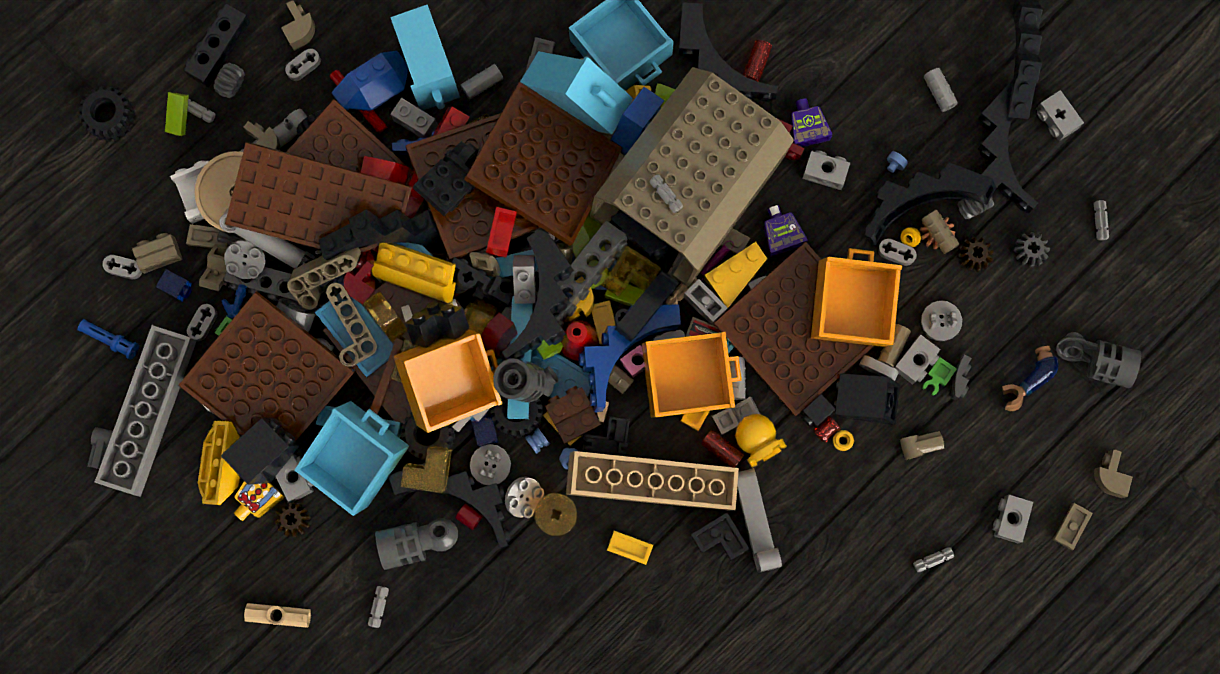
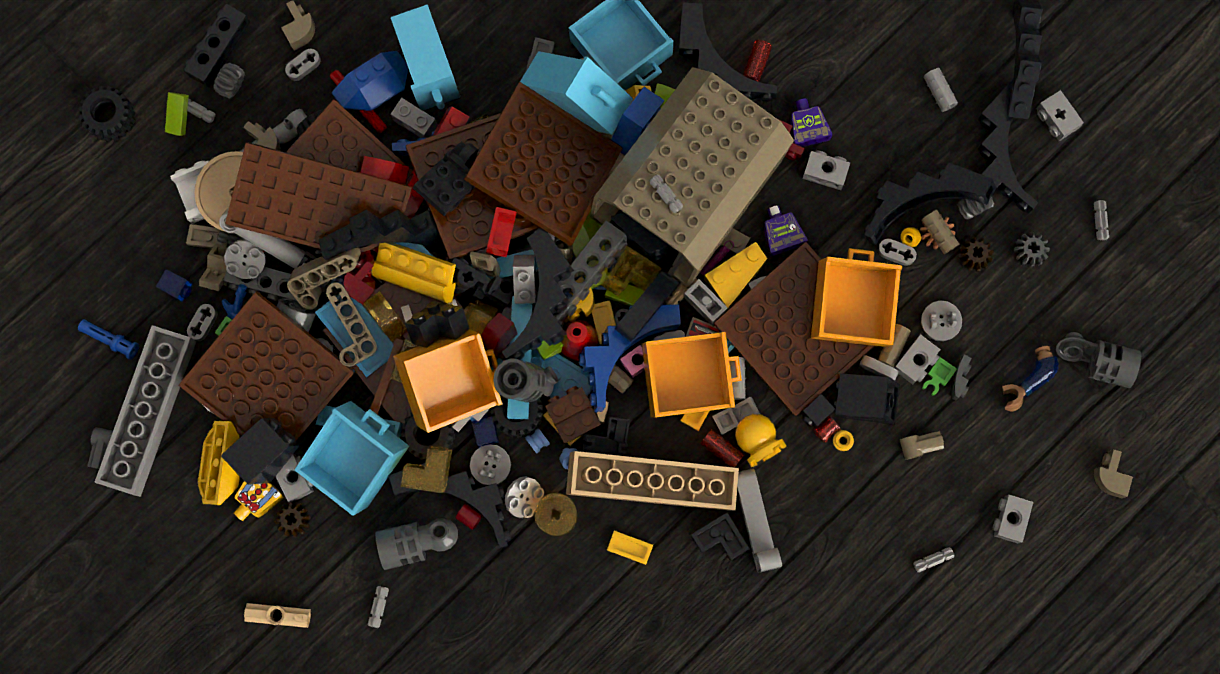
(123, 262): light grey beam -> none
(157, 253): dark tan brick -> none
(481, 81): light grey axle -> none
(896, 161): medium blue tile -> none
(1072, 526): dark tan plate -> none

